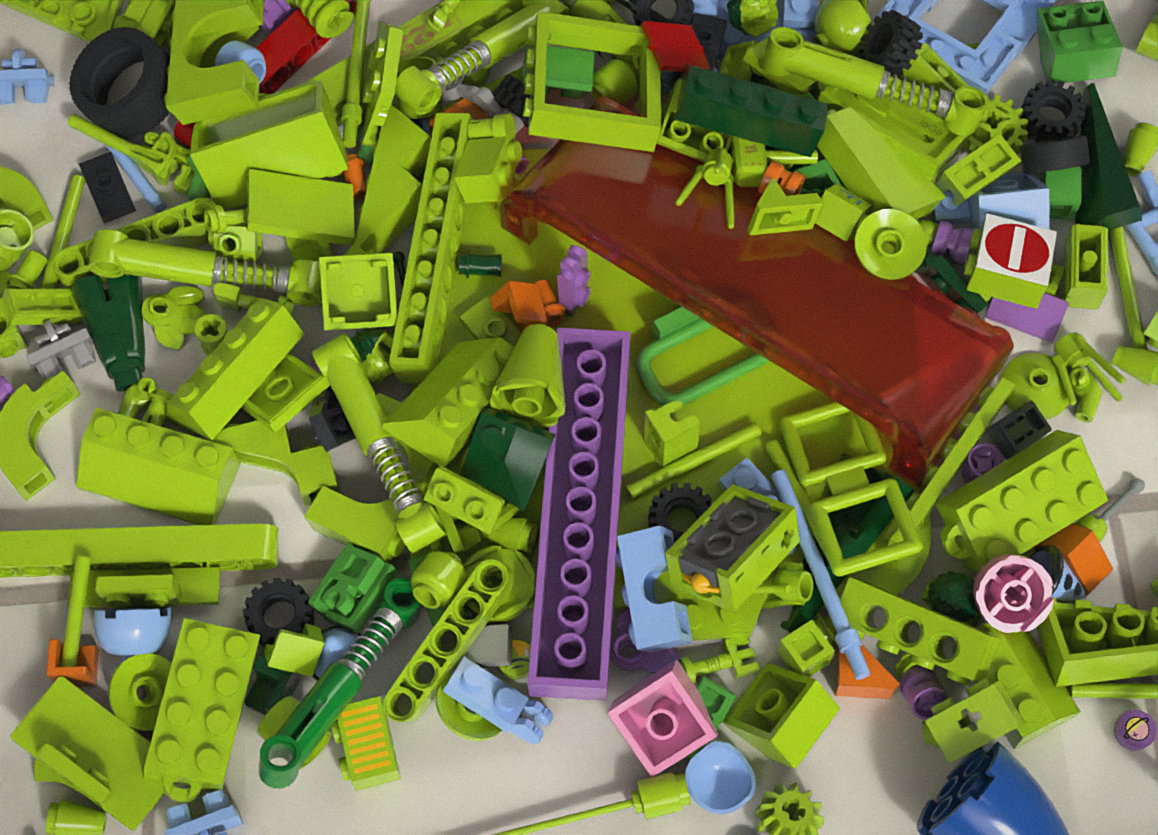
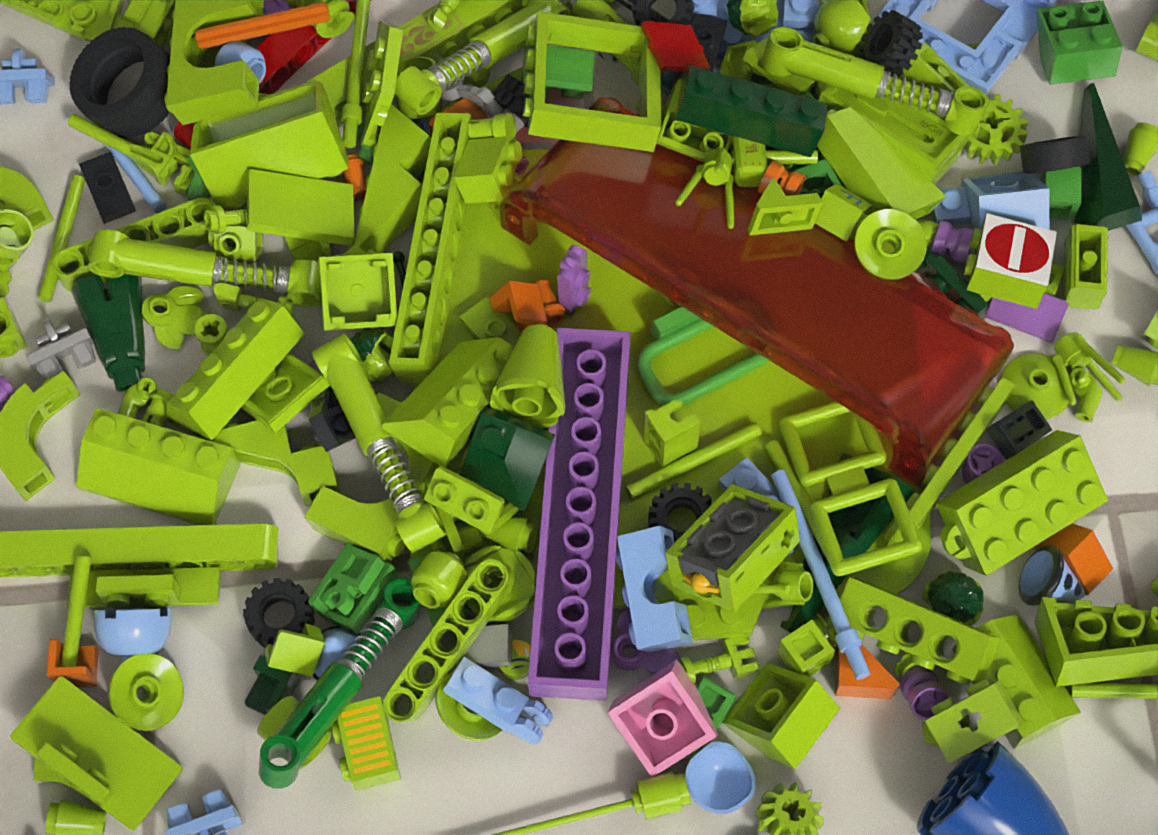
(28, 271): lime pin -> none
(41, 305): lime plate -> none
(200, 709): lime piece -> none
(262, 25): none -> orange axle
(480, 264): dark green pin -> none
(616, 80): lime head -> none
(978, 169): lime hinge -> none
(1013, 593): bright pink cylinder -> none
(1054, 97): black tyre -> none
(1098, 523): hinge -> none
(1128, 288): lime bar -> none
(1135, 730): medium lavender tile -> none

